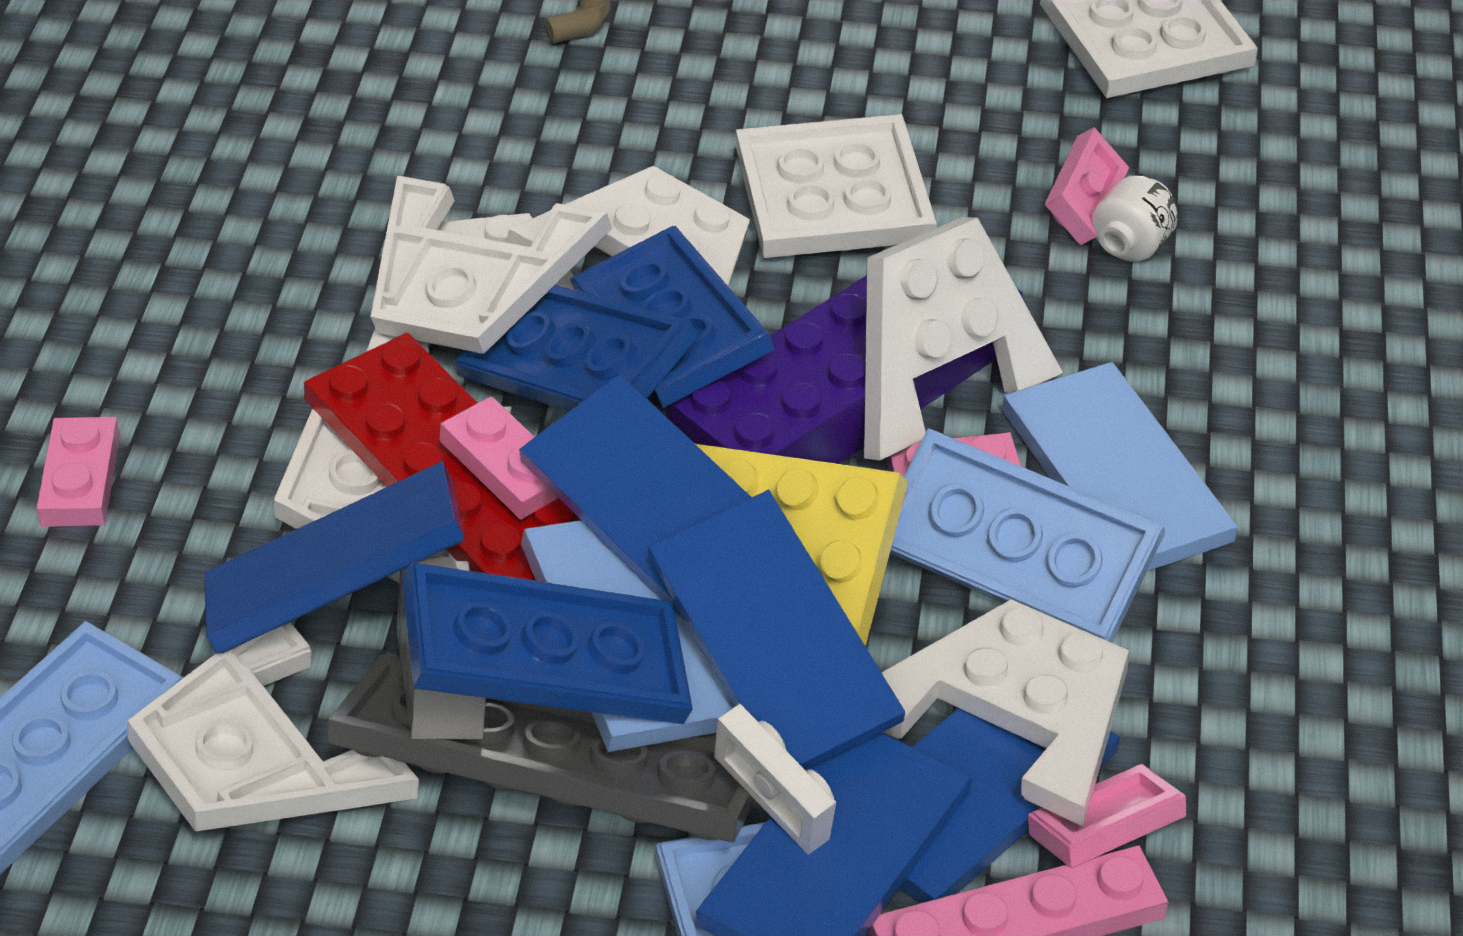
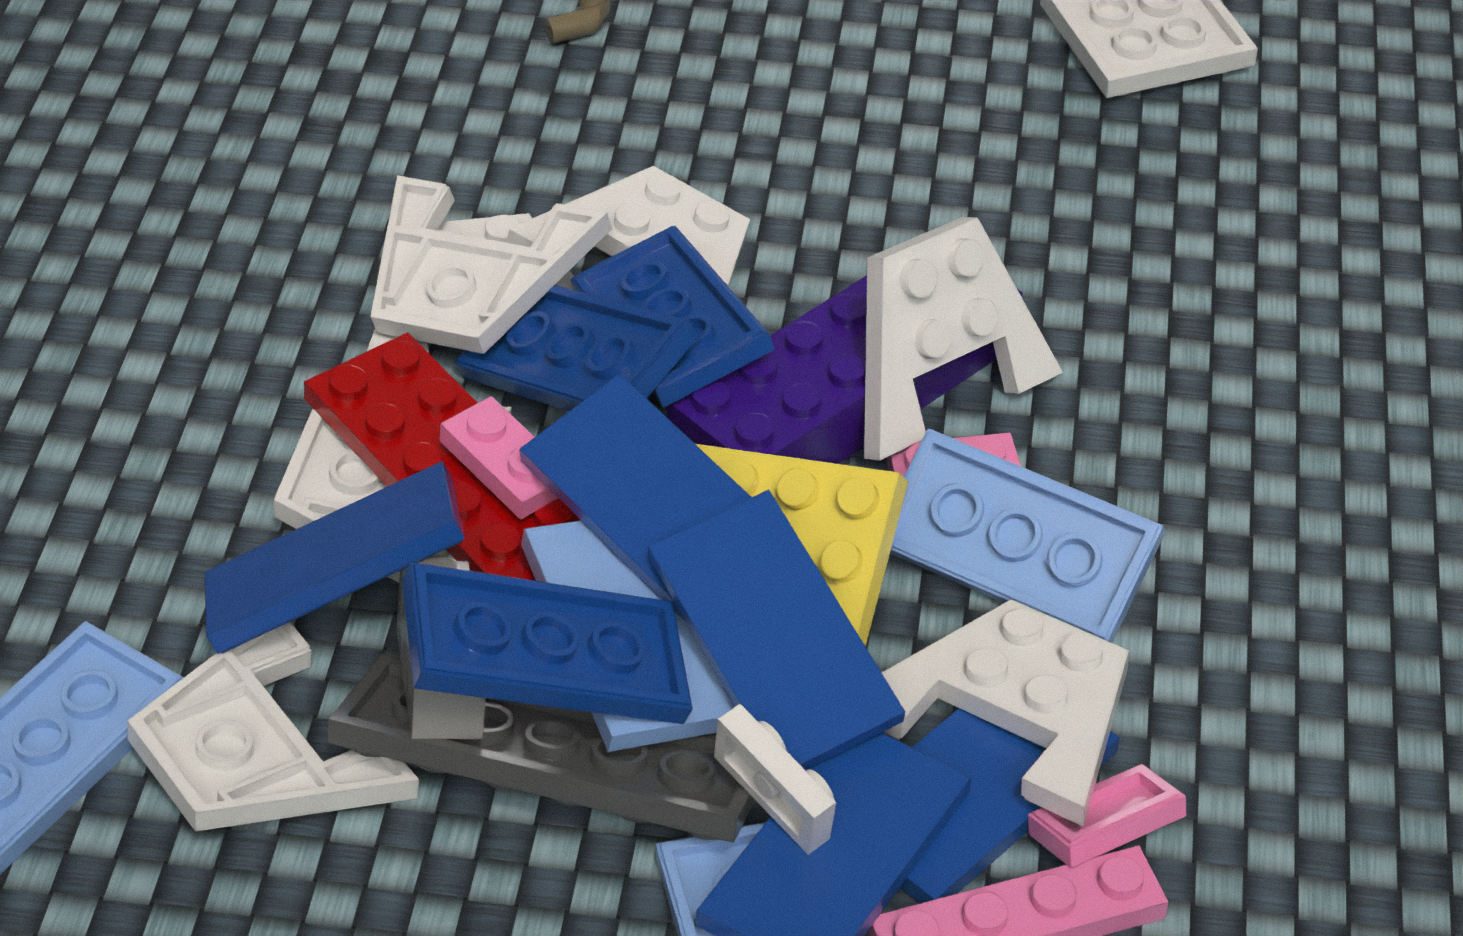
(78, 472): bright pink plate -> none
(833, 185): white plate -> none
(1082, 183): bright pink plate -> none
(1108, 444): light blue tile -> none
(1136, 216): white head -> none

